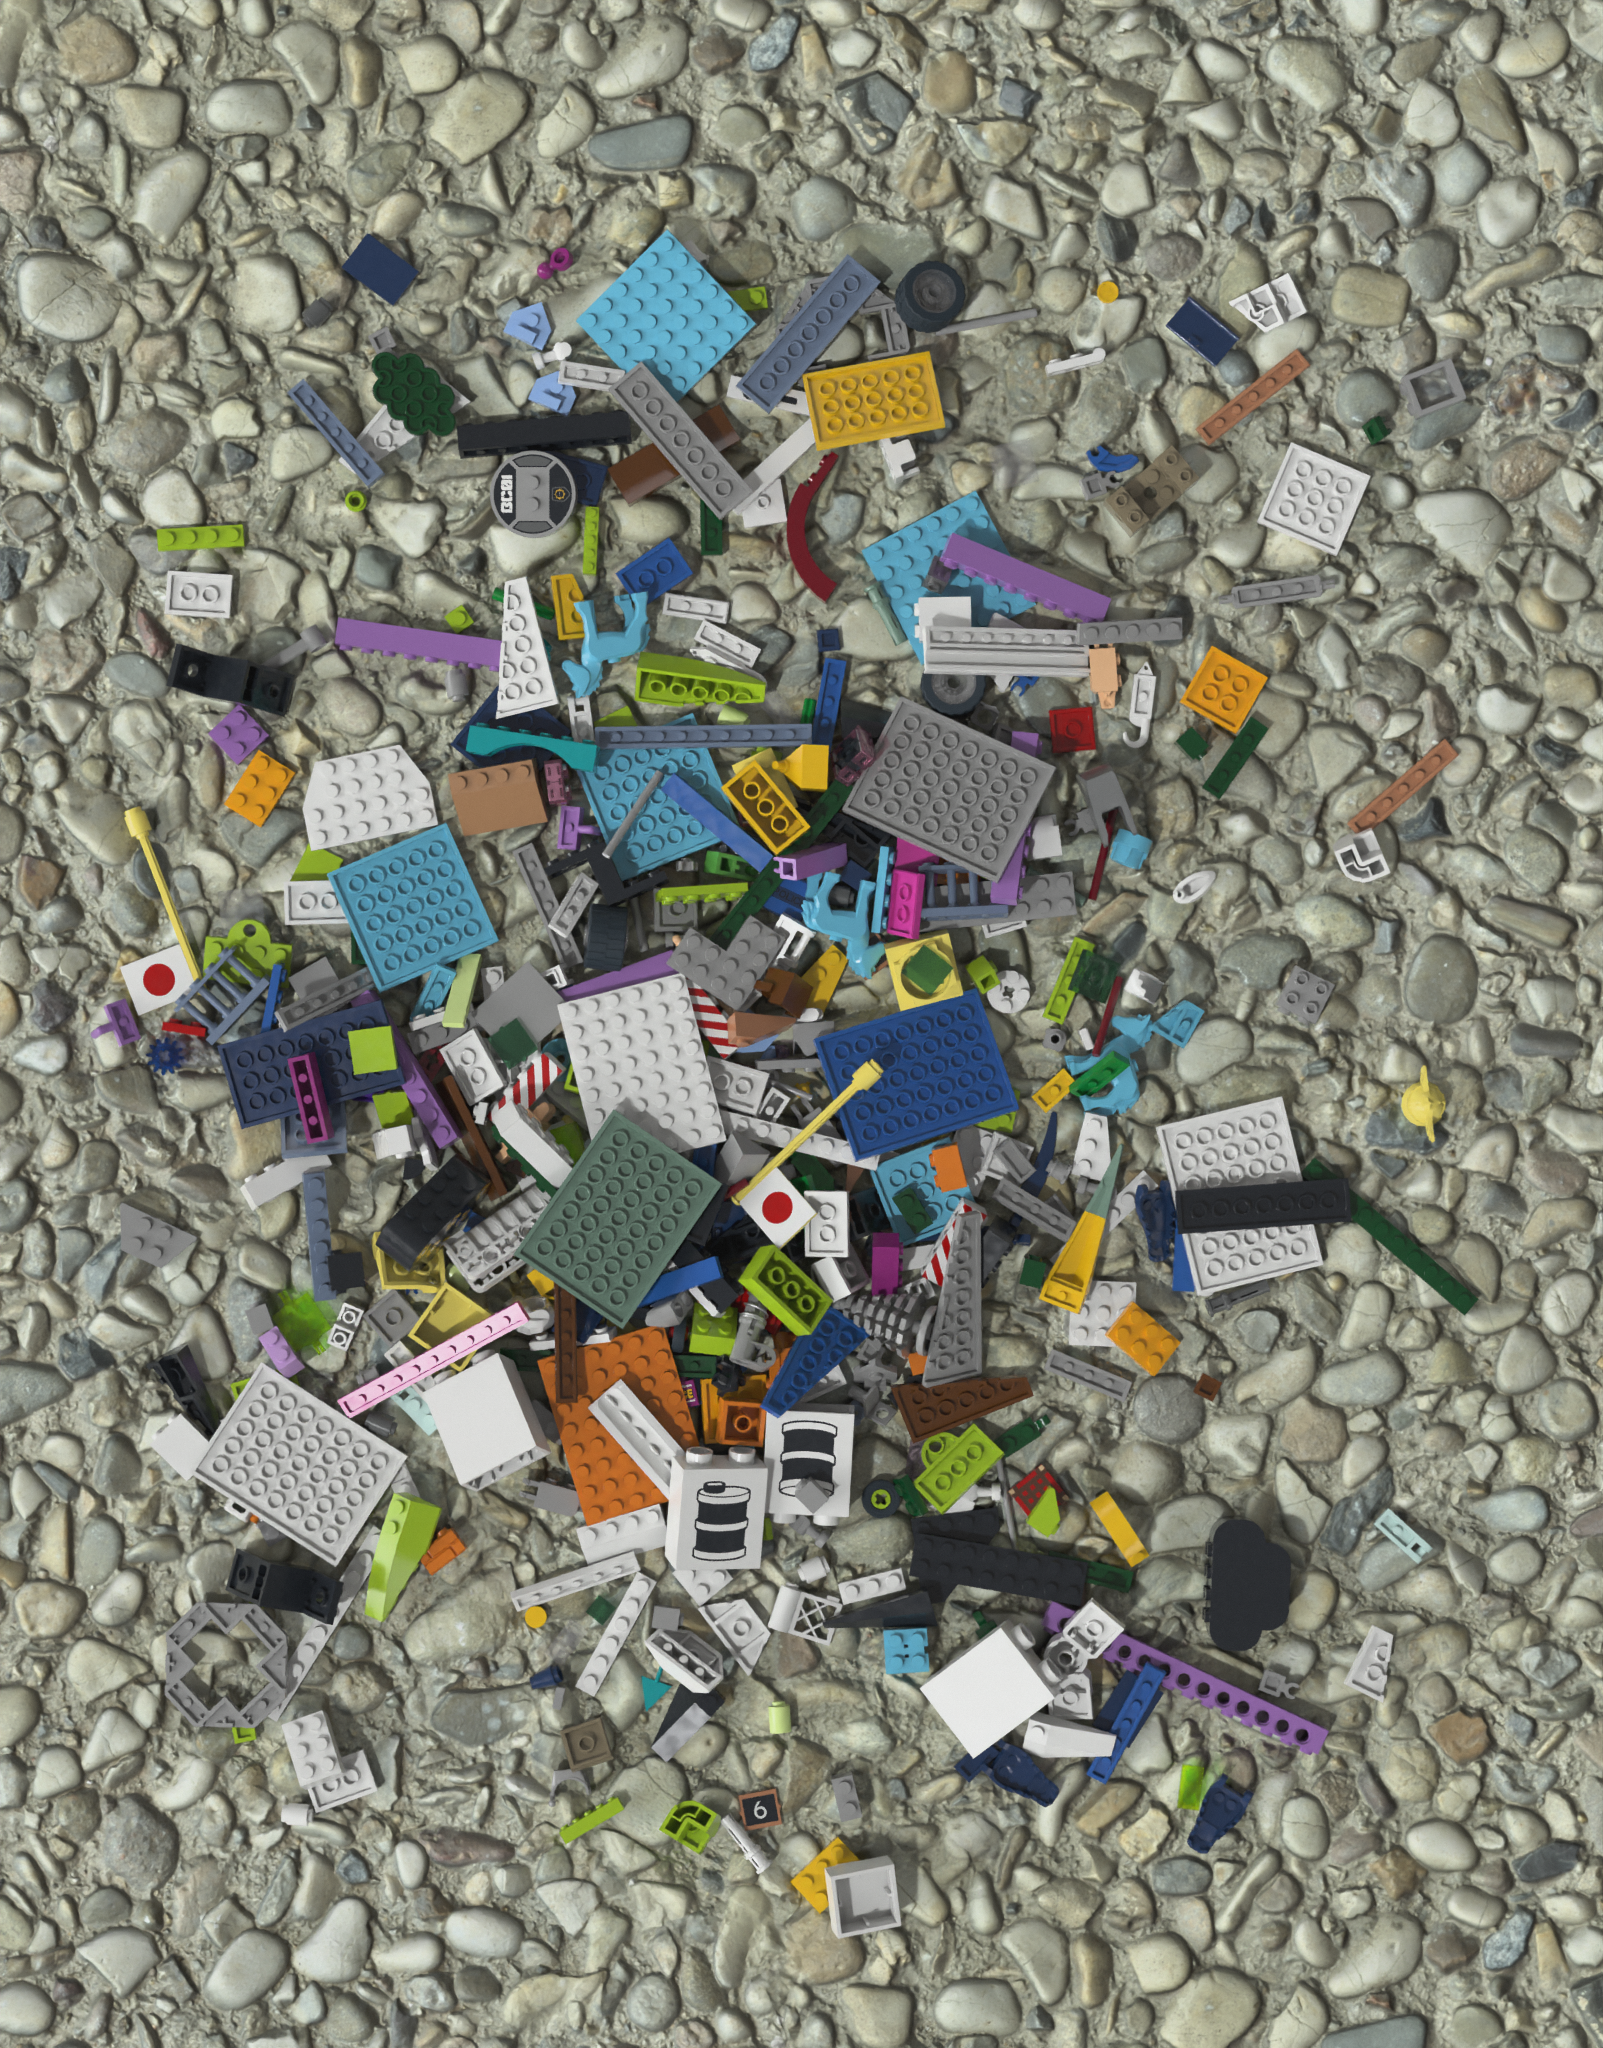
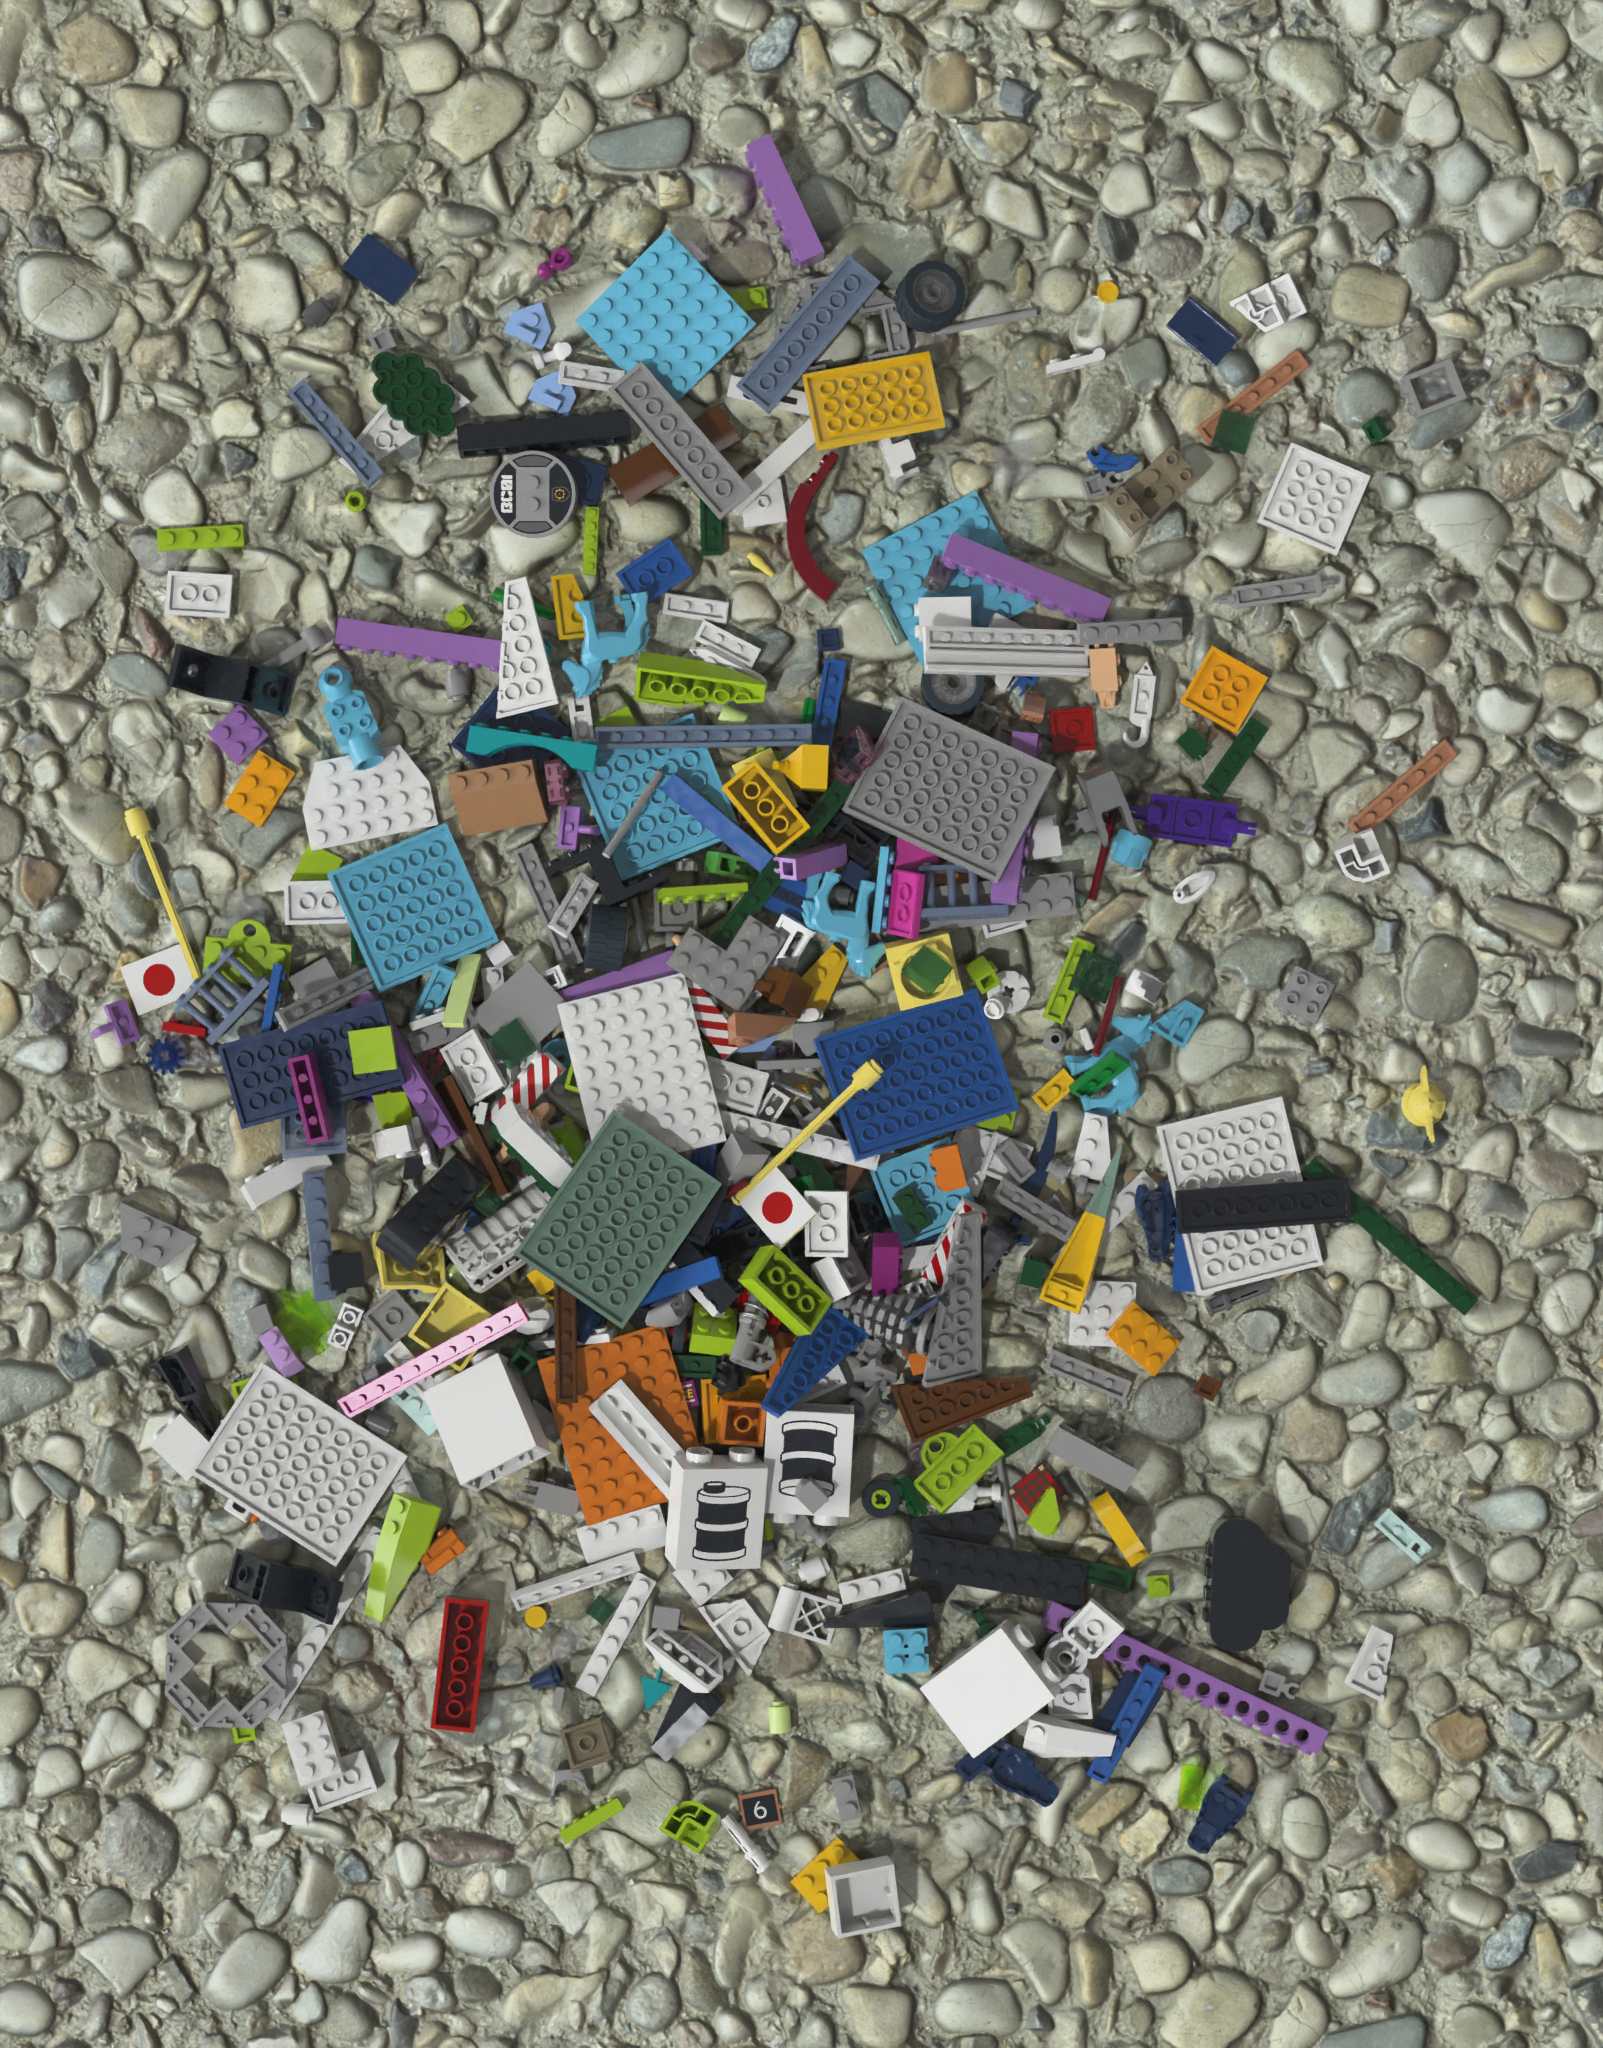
(351, 718): none -> medium azure brick
(460, 1664): none -> red brick
(488, 1203): none -> clear green tile
(500, 954): none -> white tile
(522, 1358): none -> dark green brick
(758, 562): none -> light yellow piece
(785, 202): none -> medium lavender brick
(913, 1317): none -> dark blue piece
(994, 1008): none -> white plate
(1033, 708): none -> nougat slope
(1092, 1459): none -> light grey brick
(1158, 1585): none -> lime plate
(1191, 820): none -> dark purple plate
(1233, 431): none -> clear green piece

